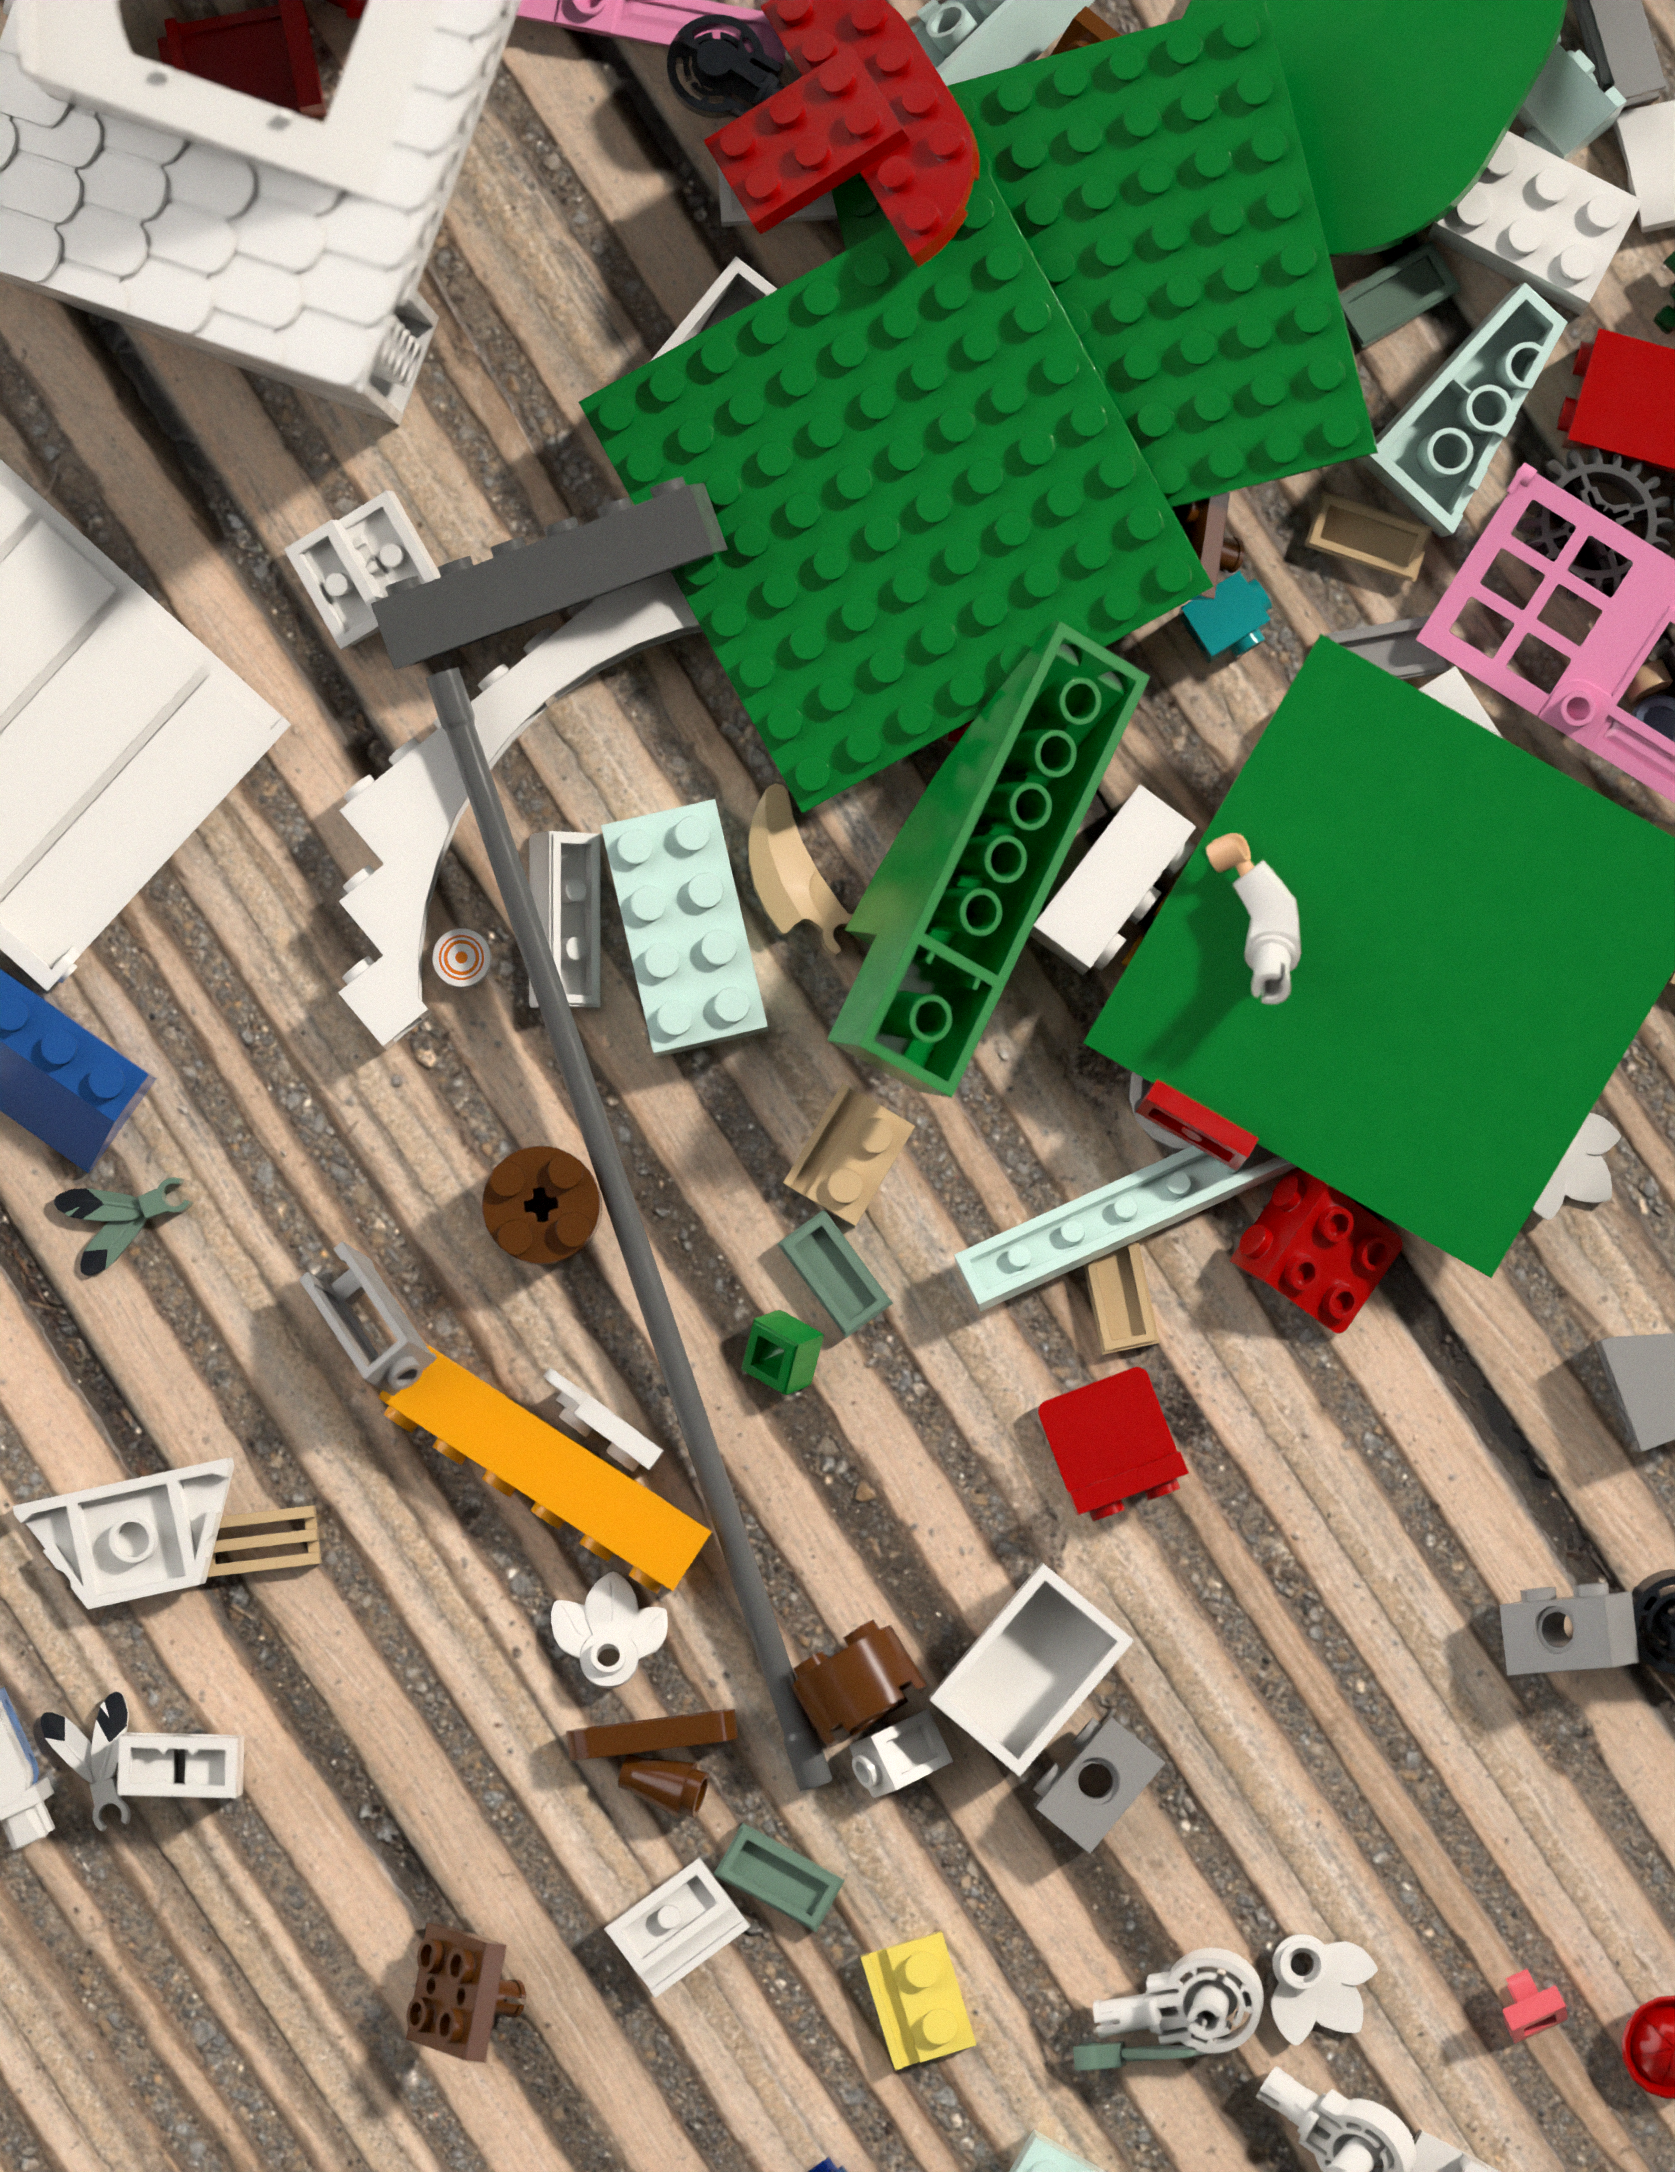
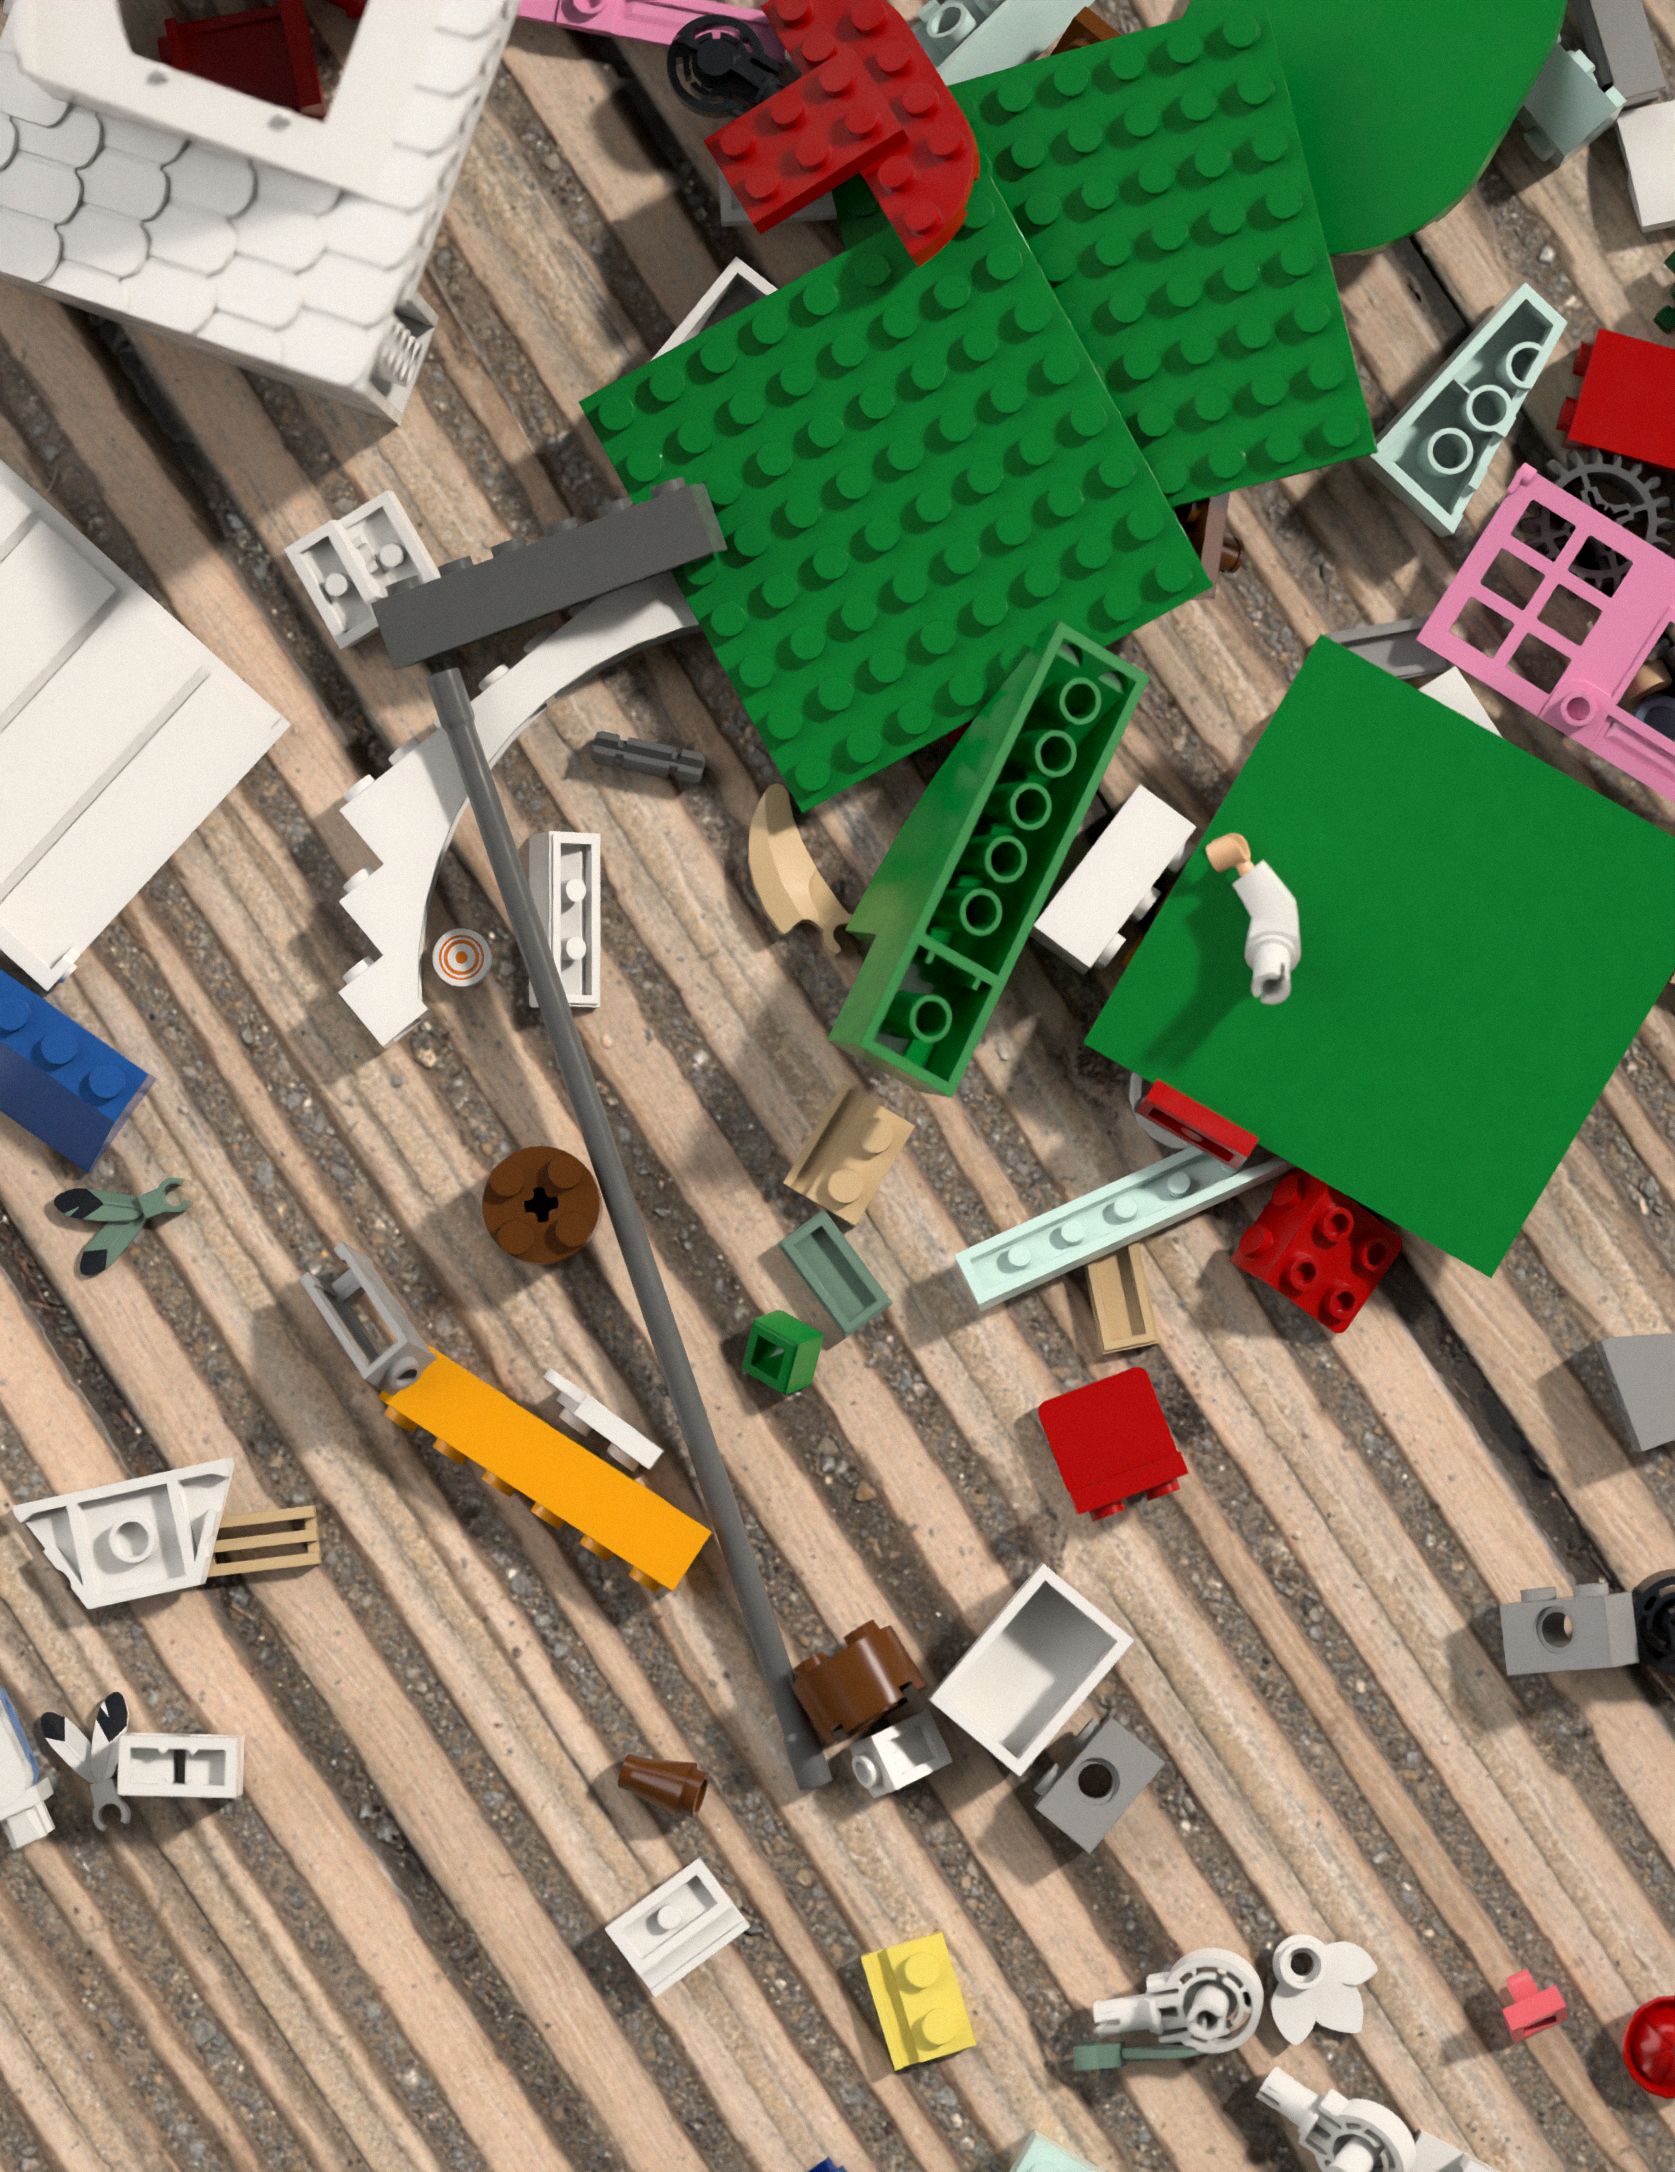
(460, 1992): reddish brown plate -> none
(609, 1622): white plate -> none
(648, 757): none -> dark grey axle
(652, 1734): reddish brown beam -> none
(684, 928): light aqua brick -> none
(779, 1877): sand green tile -> none
(1230, 619): teal brick -> none
(1368, 536): tan tile -> none
(1397, 295): sand green tile -> none
(1540, 223): white brick -> none
(1582, 1170): white plate -> none

